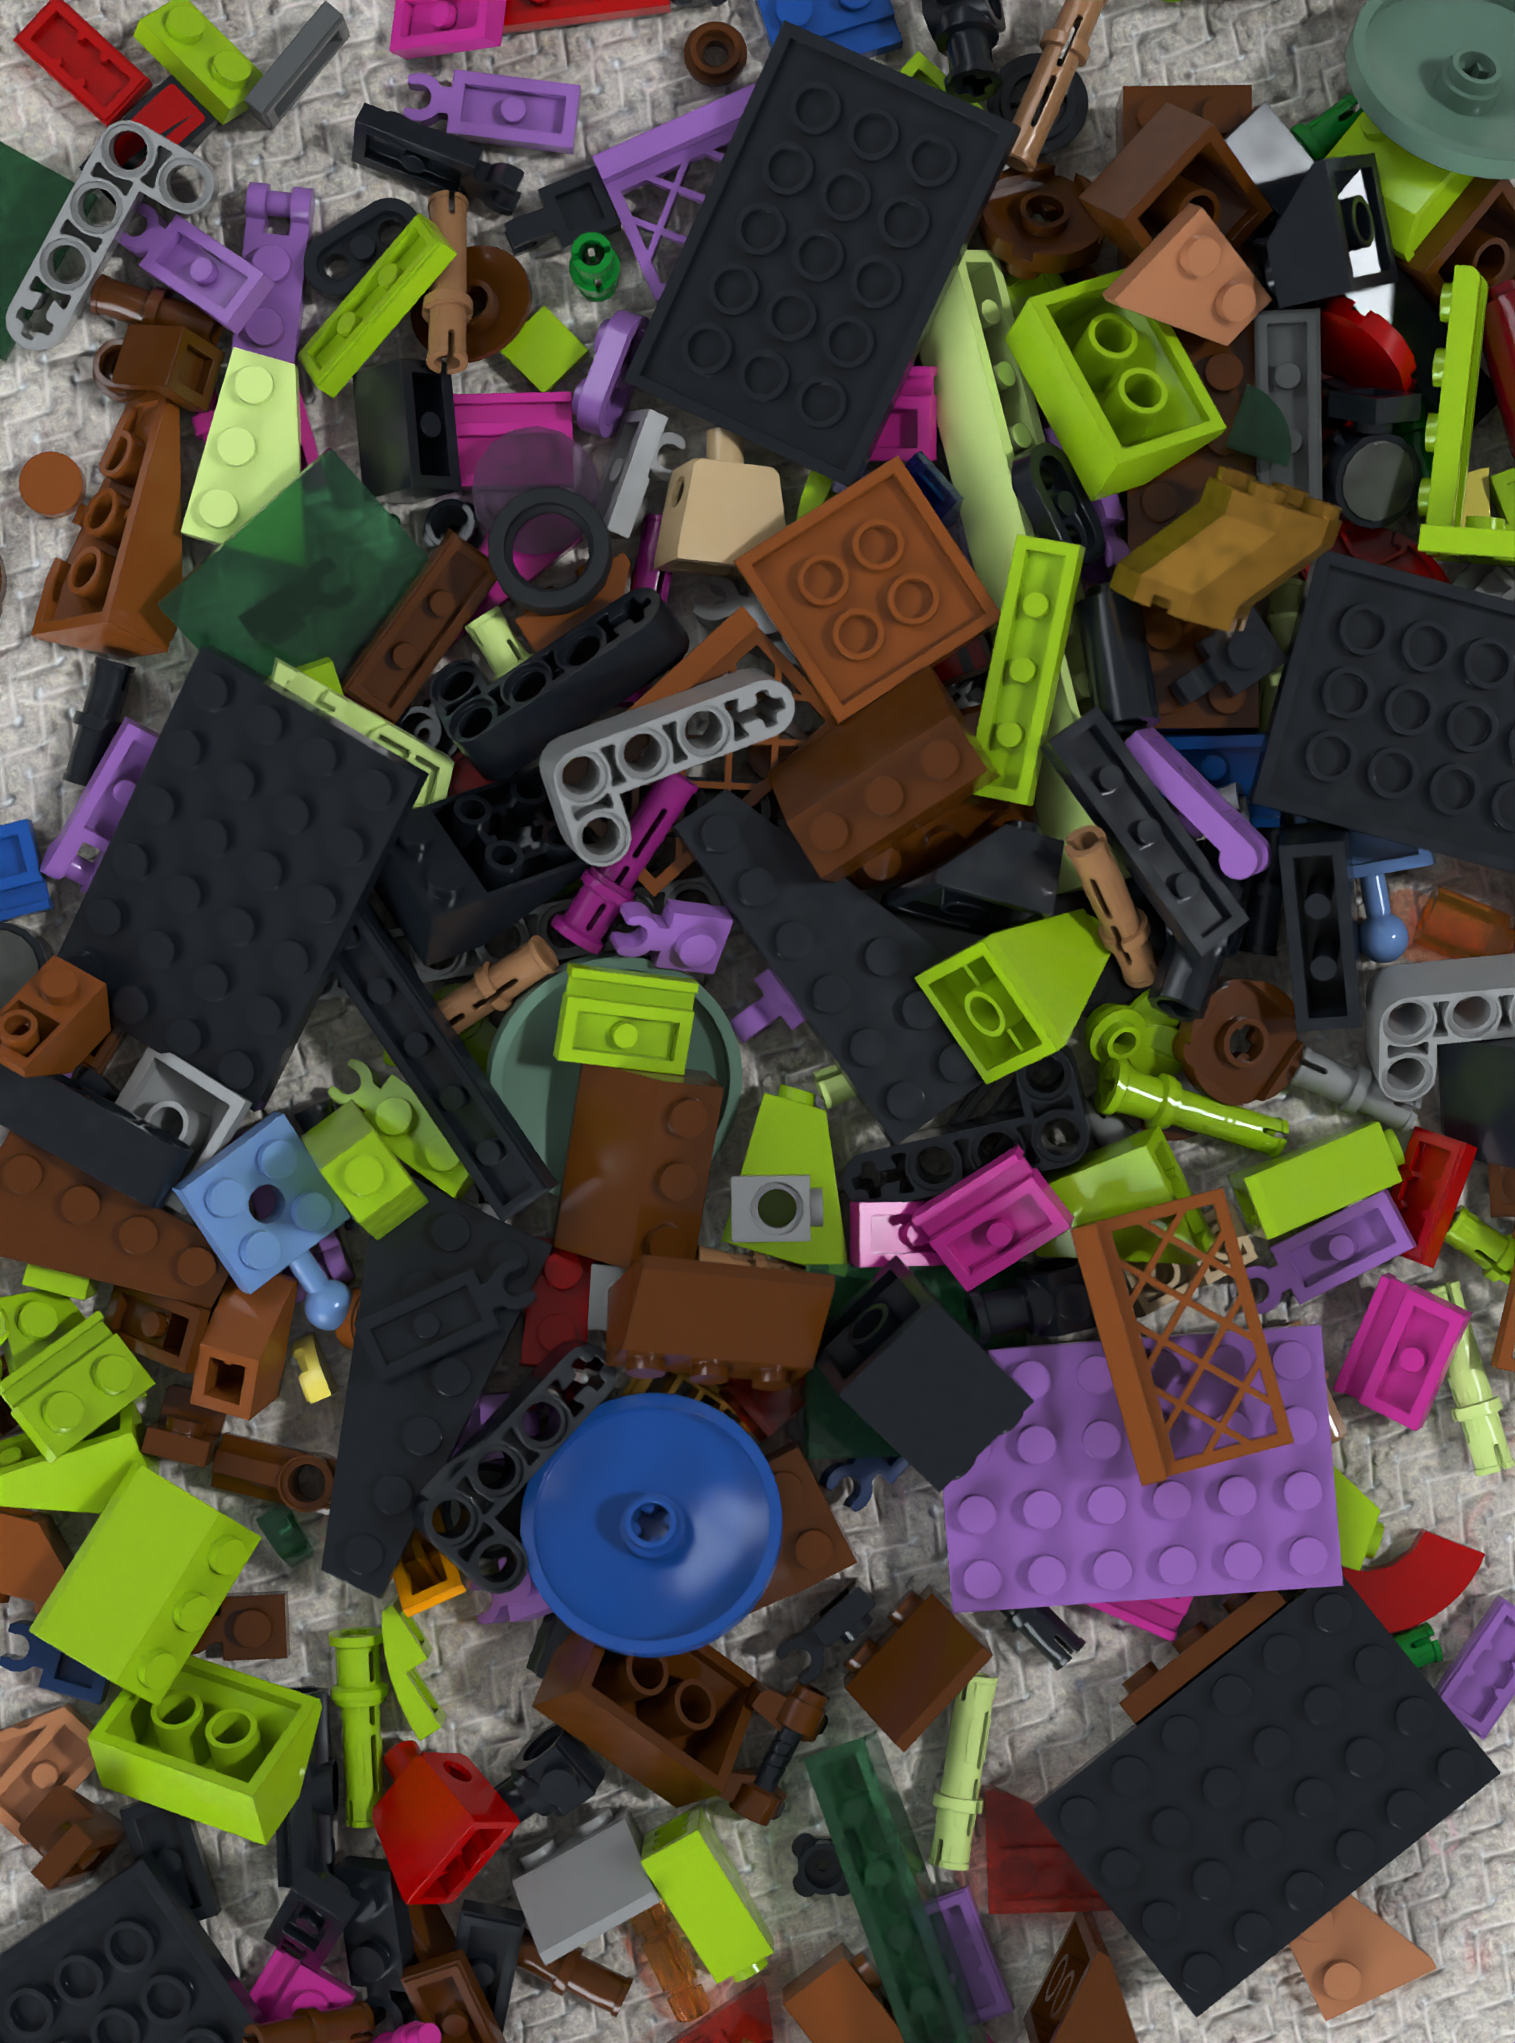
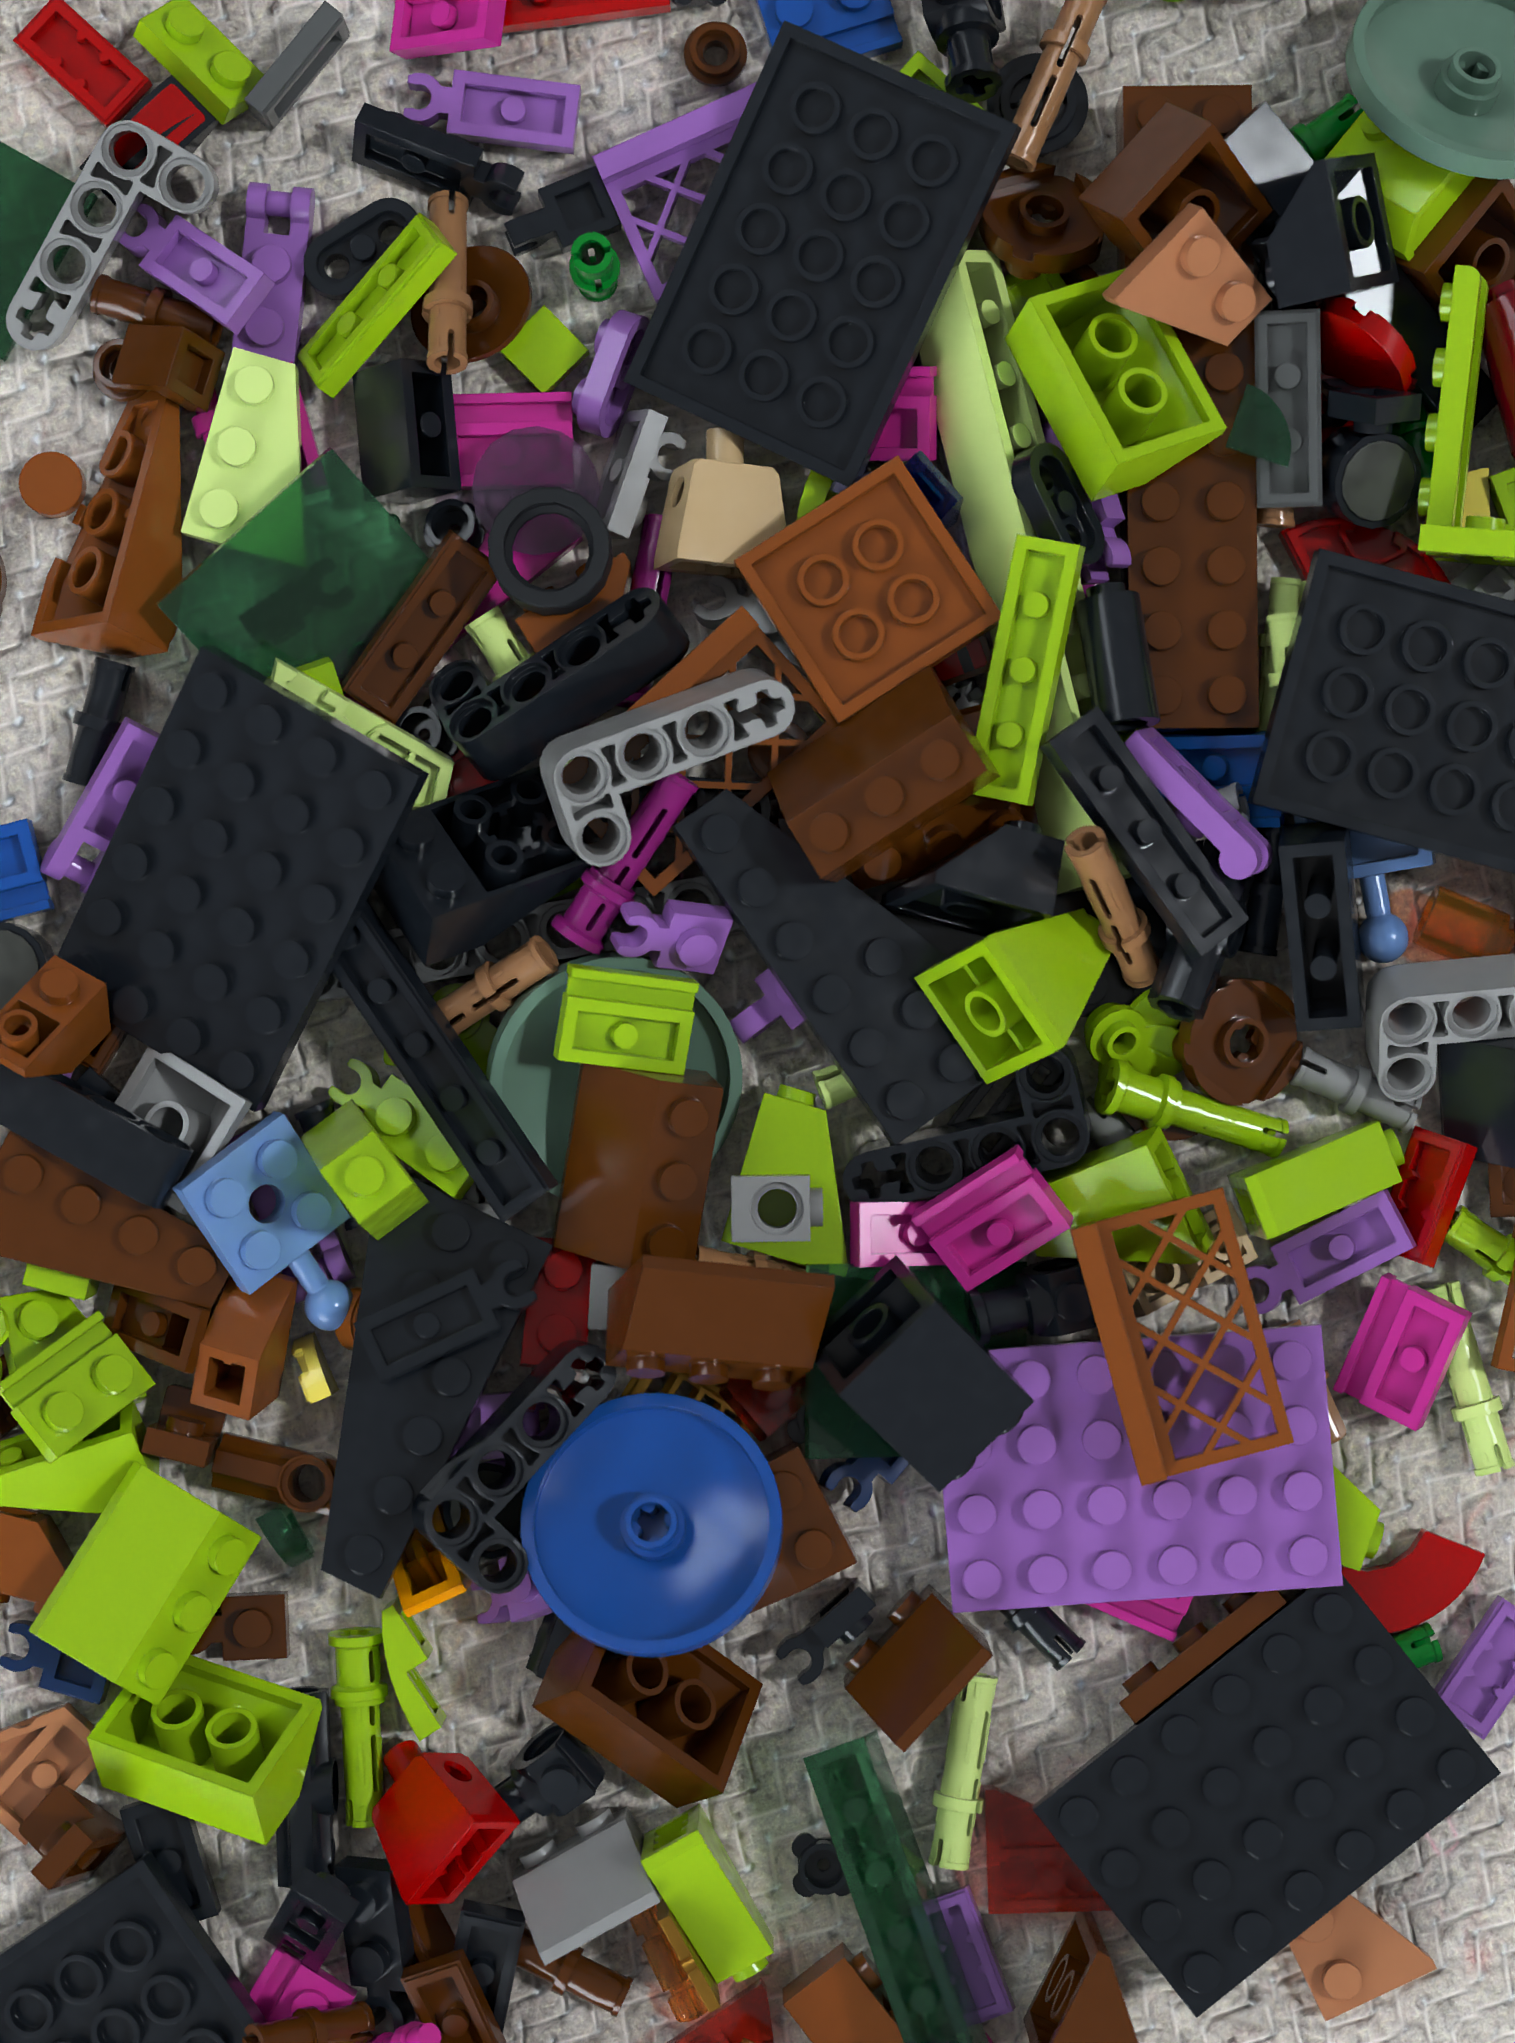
(689, 1958): none -> pearl gold piece
(797, 1717): reddish brown piece -> none
(1228, 550): pearl gold brick -> none
(1232, 660): black plate -> none

